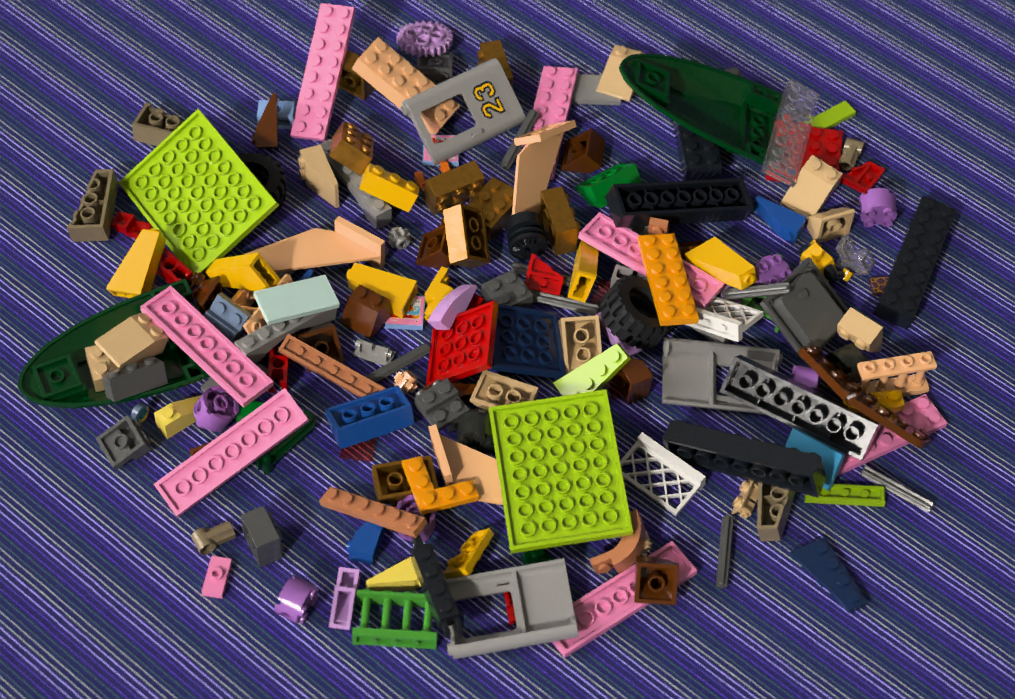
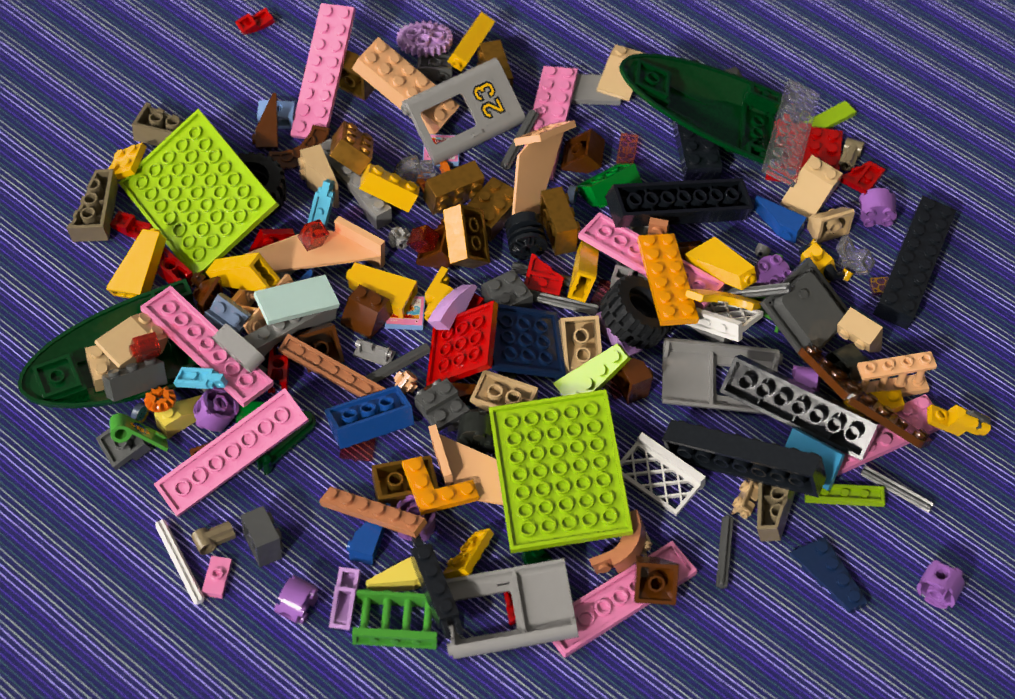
(124, 426): none -> bright green door
(127, 160): none -> yellow plate
(145, 347): none -> clear red brick
(162, 404): none -> orange gear
(179, 561): none -> white axle
(199, 378): none -> medium azure hinge
(238, 348): none -> light grey beam
(251, 24): none -> red slope
(270, 236): none -> red wing
(289, 158): none -> reddish brown tile
(313, 235): none -> clear red brick
(322, 203): none -> medium azure hinge
(413, 168): none -> clear brick
(423, 239): none -> clear red brick
(471, 41): none -> yellow slope
(572, 193): none -> sand blue tile
(627, 148): none -> clear pink tile
(706, 295): none -> yellow tile
(764, 250): none -> light grey hinge
(941, 585): none -> medium lavender brick
(958, 420): none -> yellow plate

